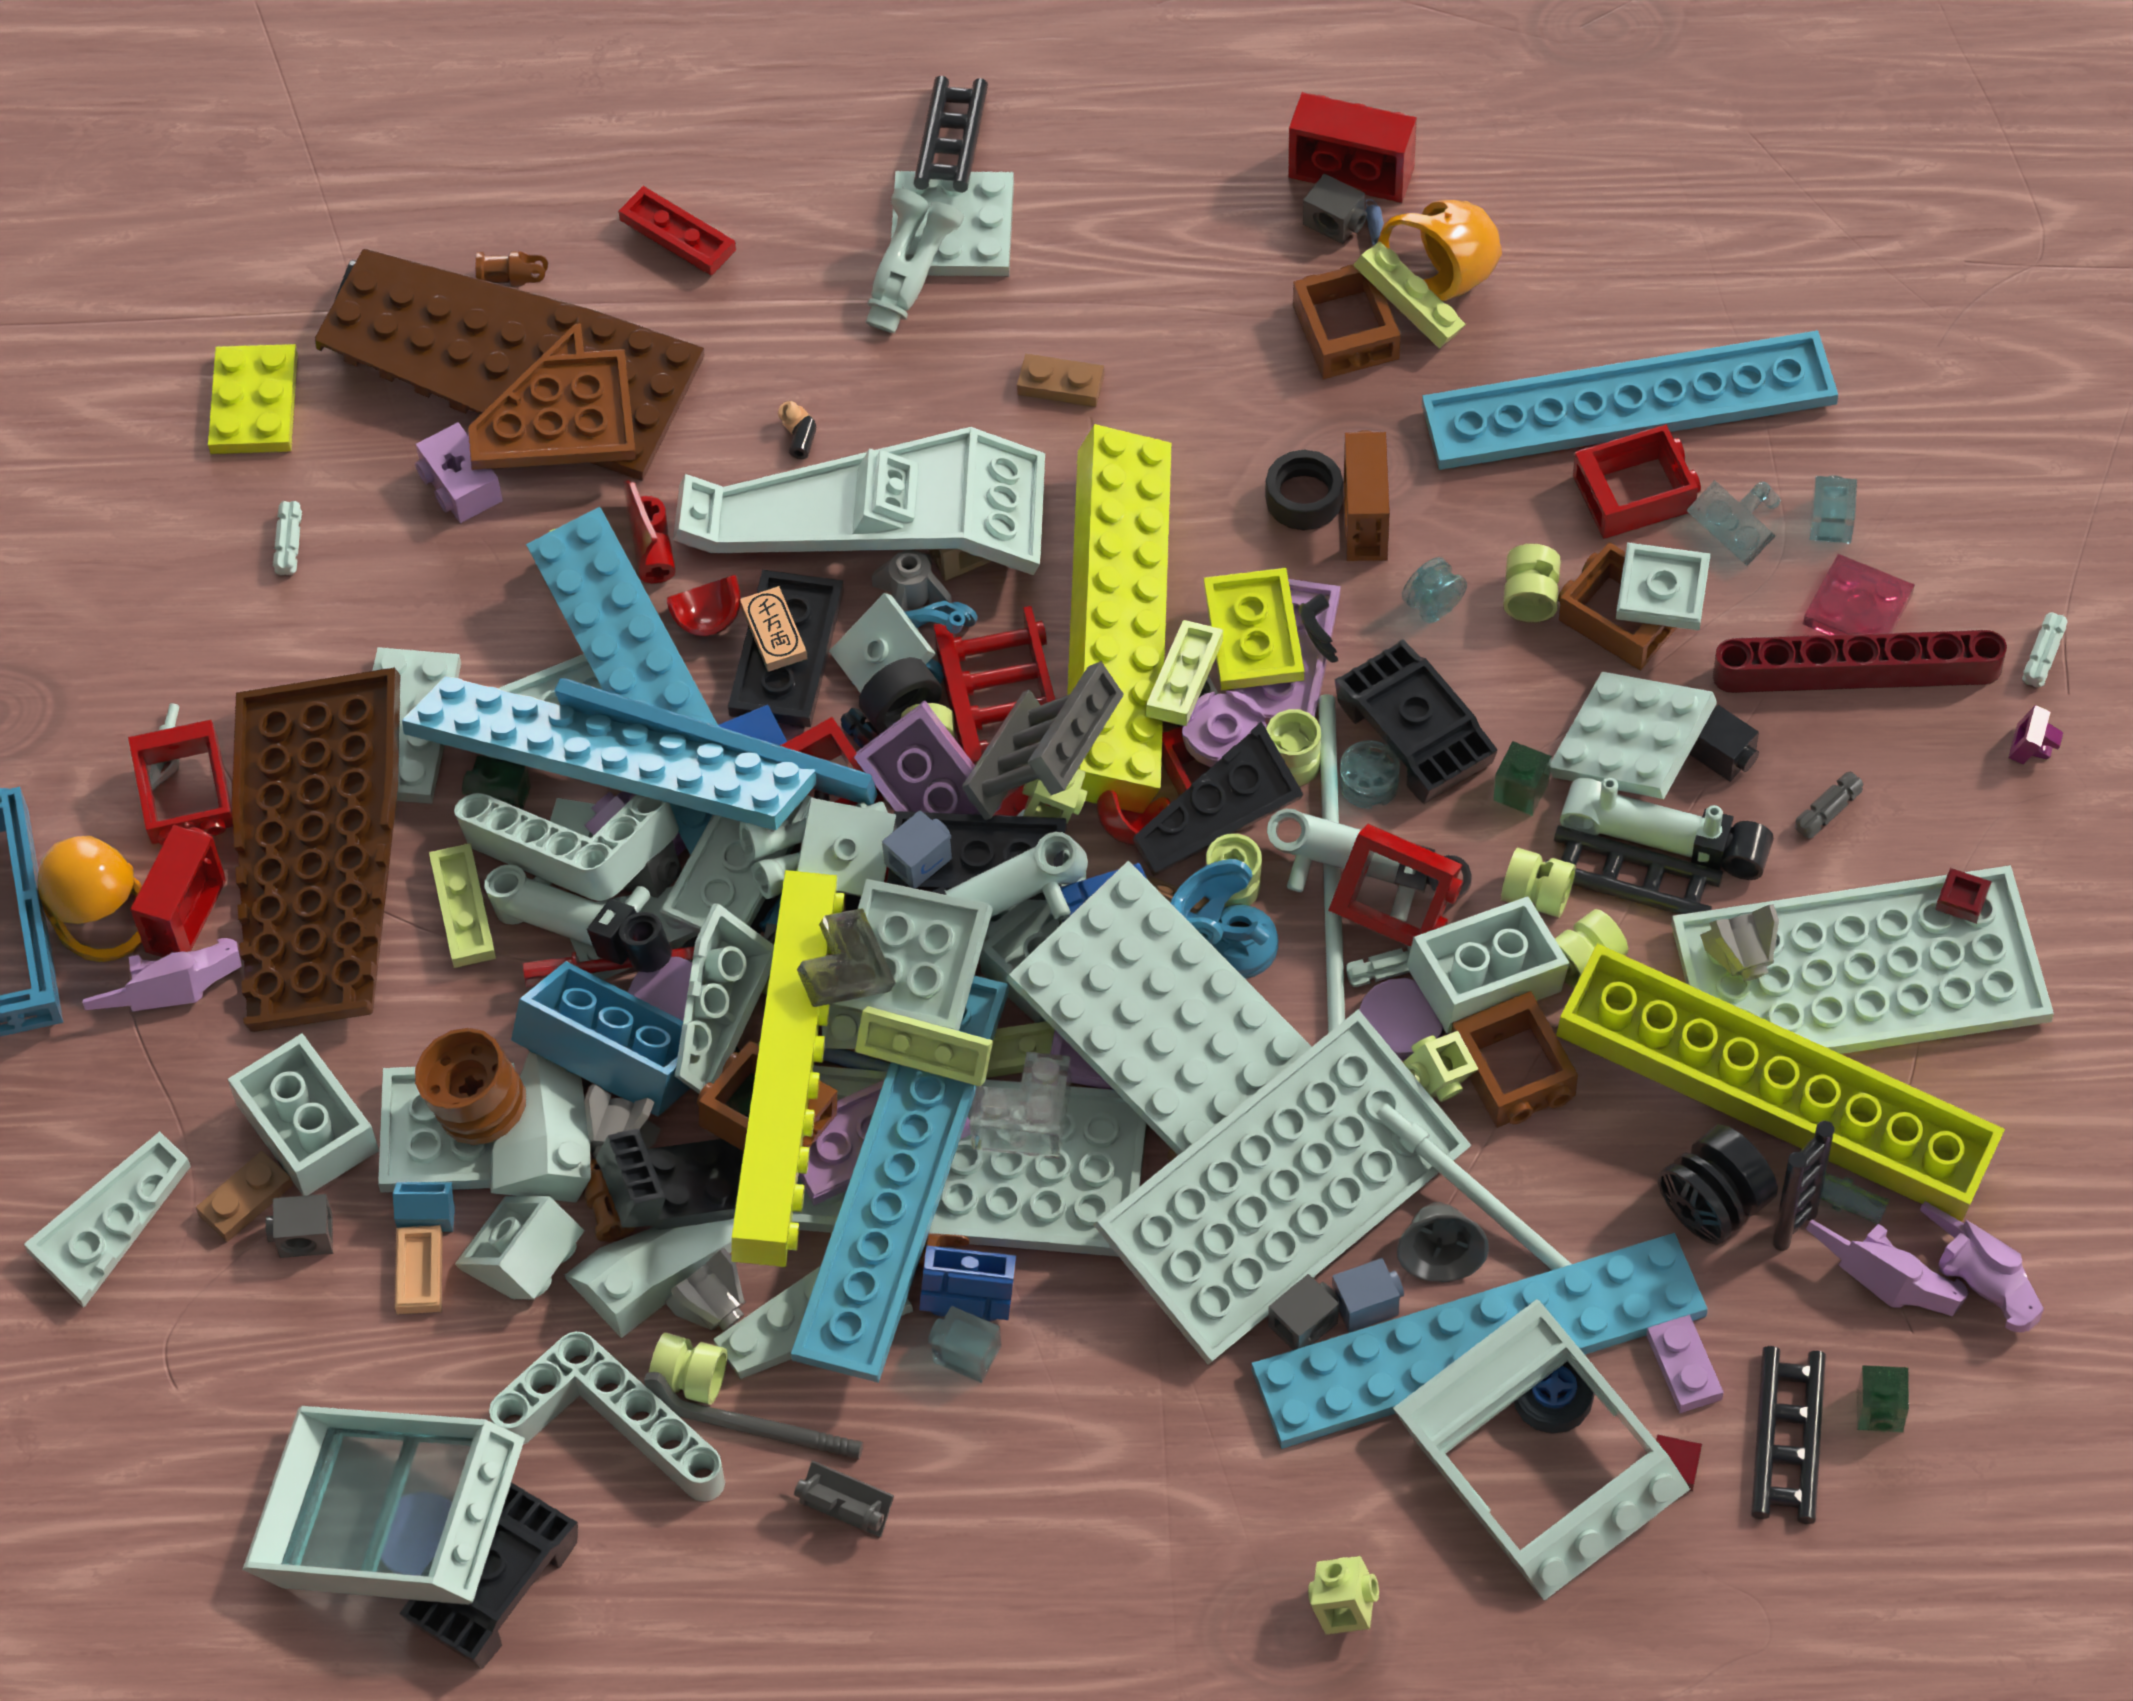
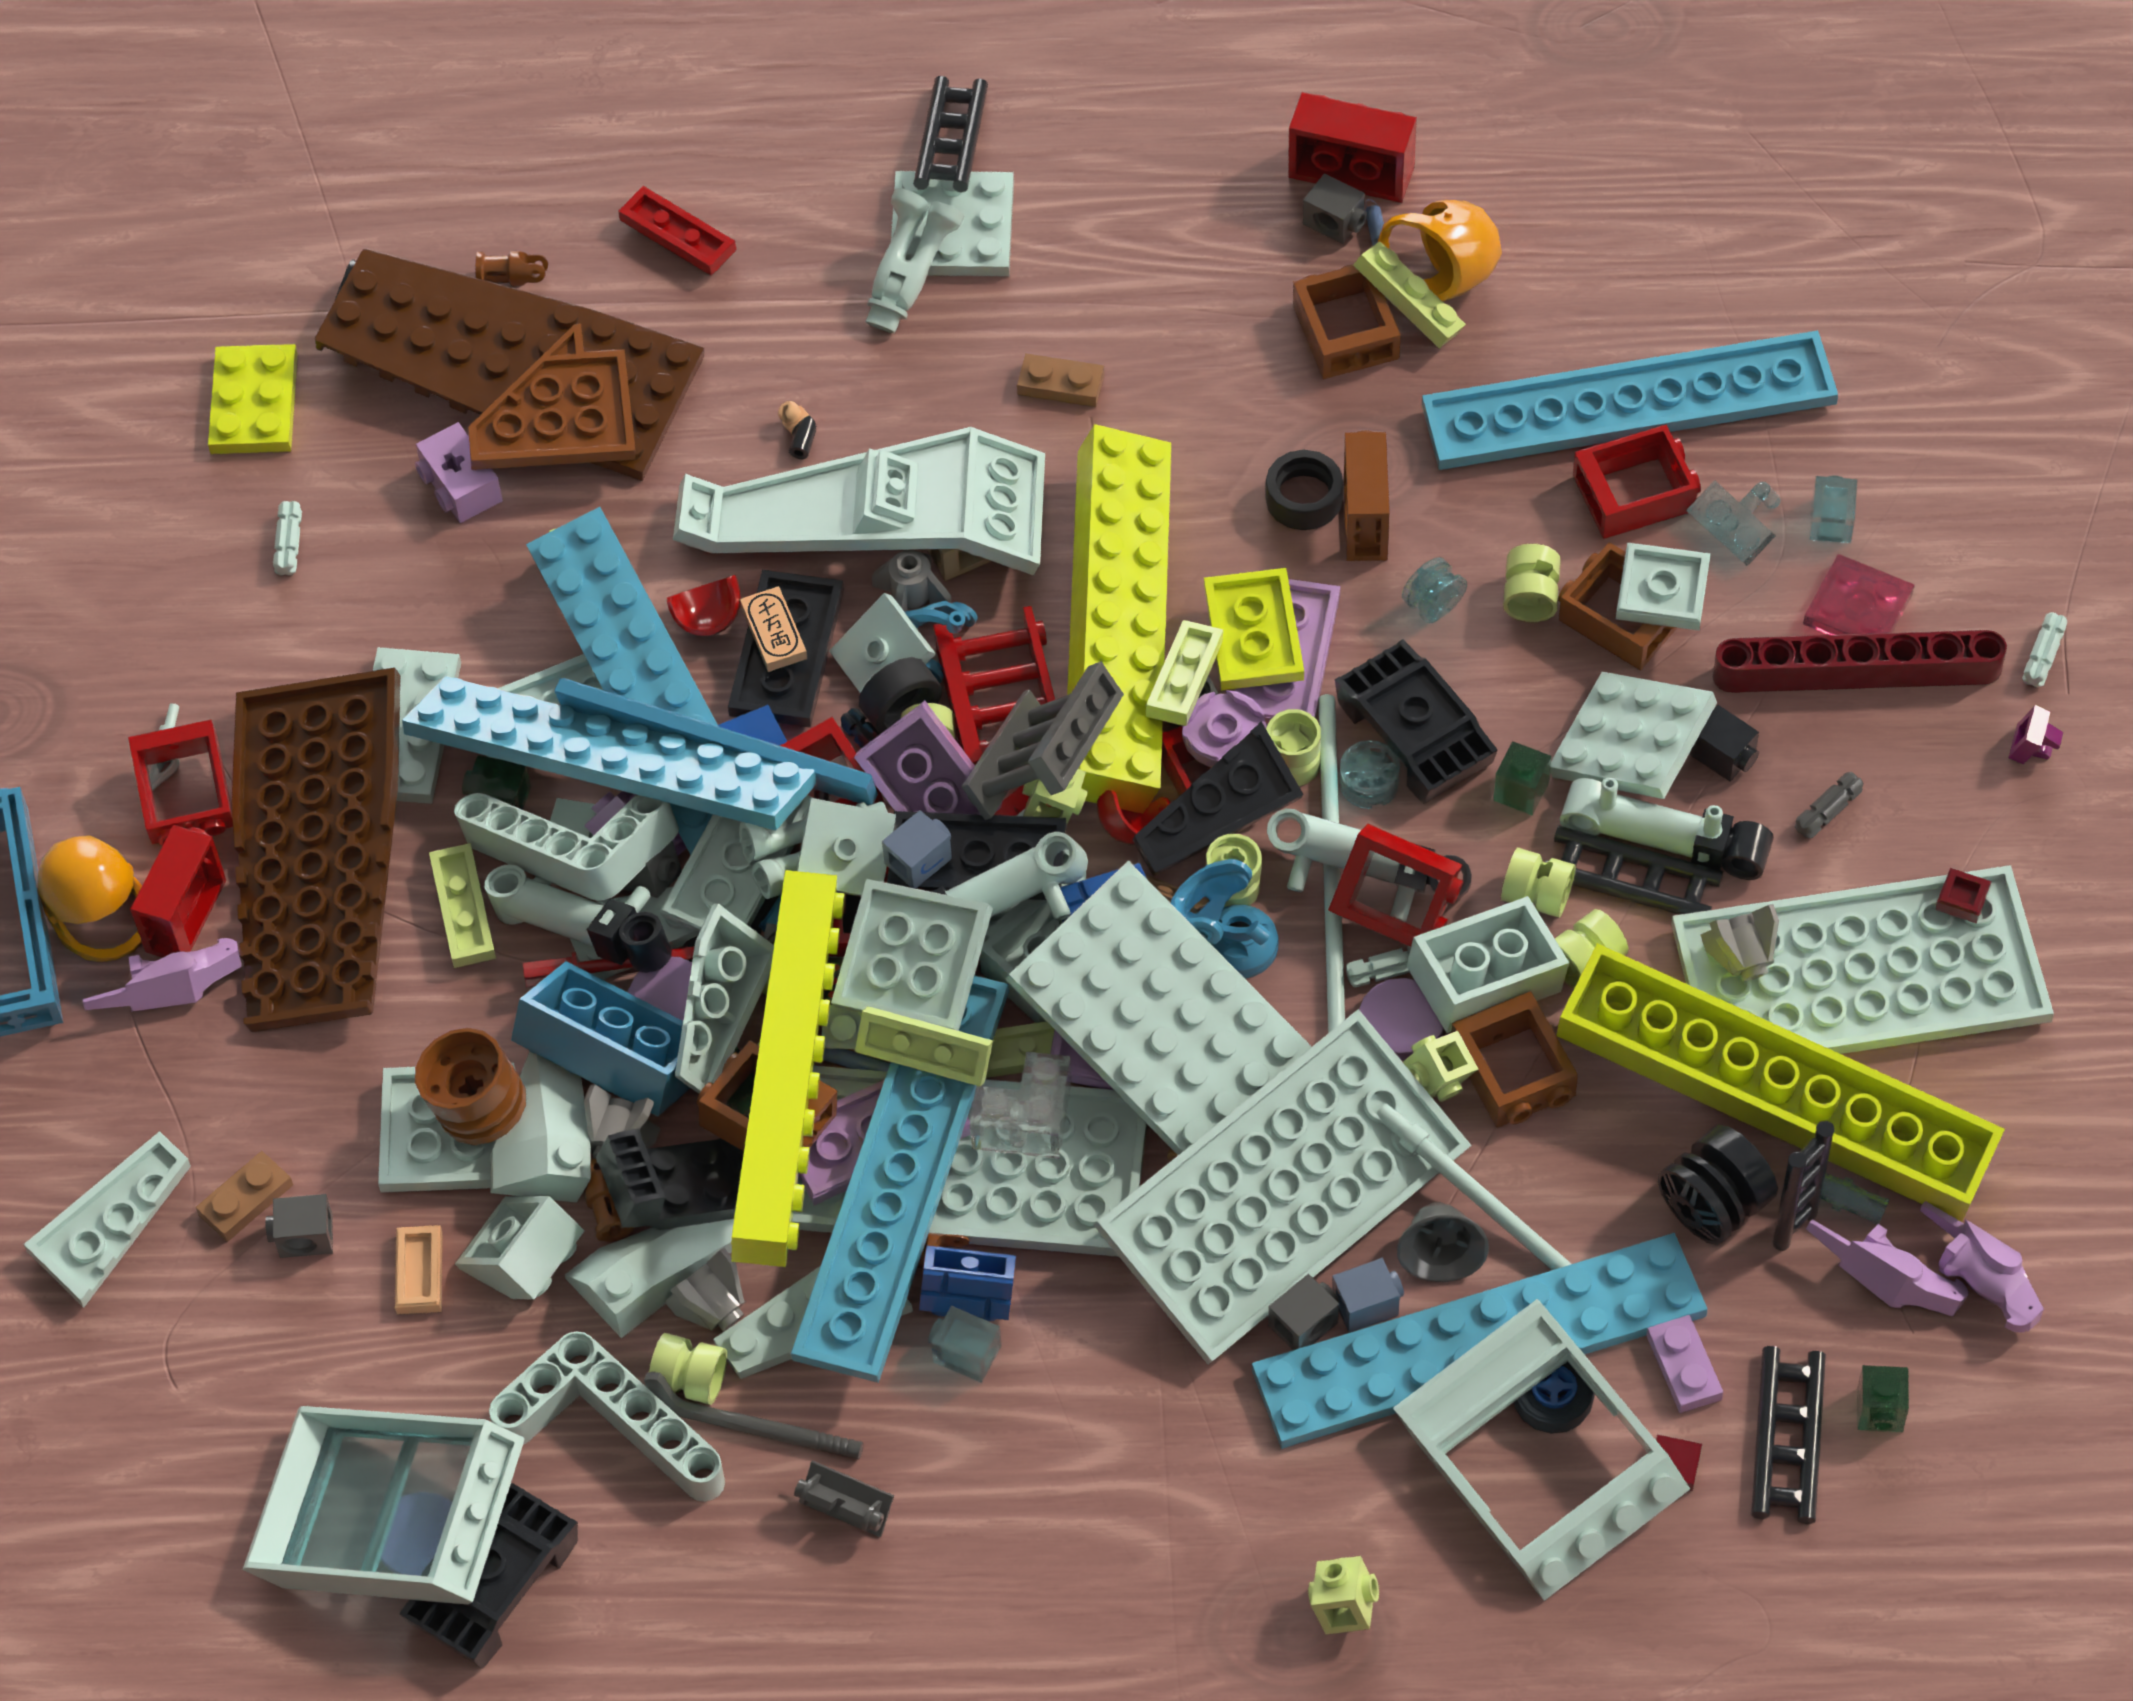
(303, 1115): light aqua brick -> none
(424, 1204): dark azure piece -> none
(649, 536): red panel -> none
(855, 966): clear smoke plate -> none
(1315, 632): black piece -> none

